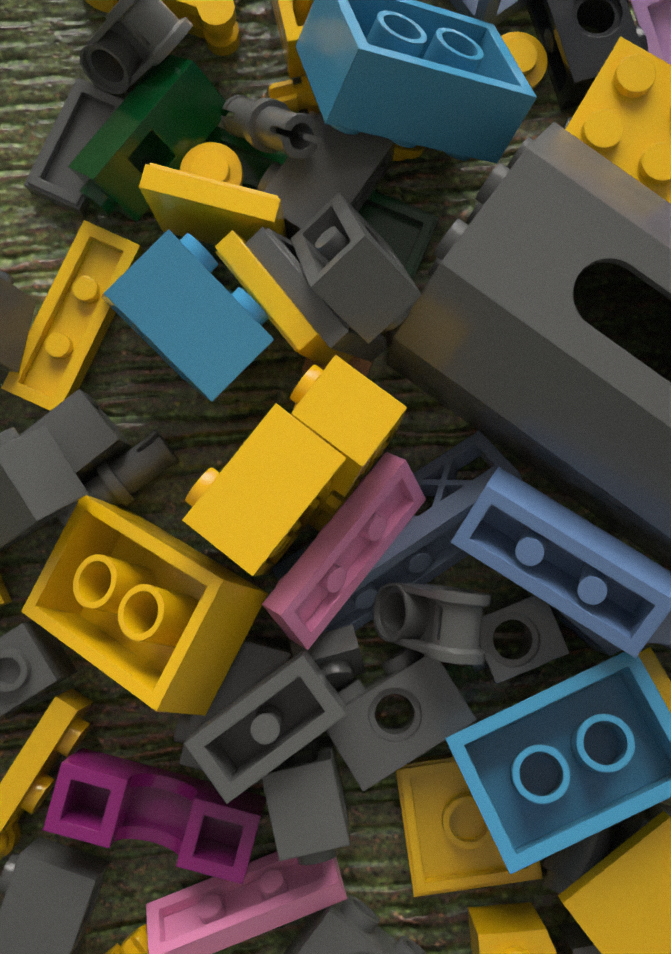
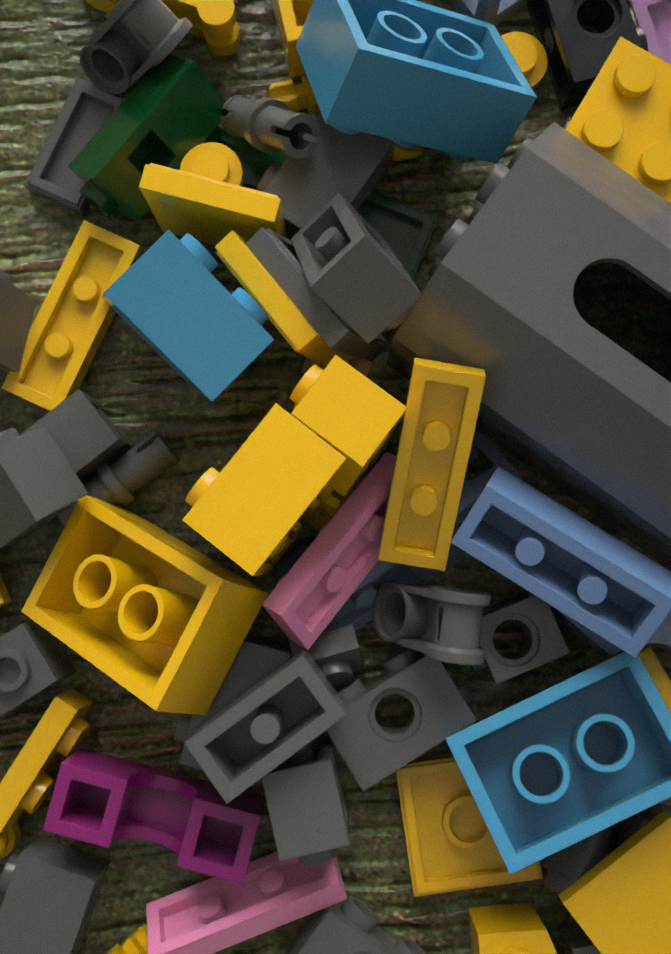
(431, 463): none -> yellow plate

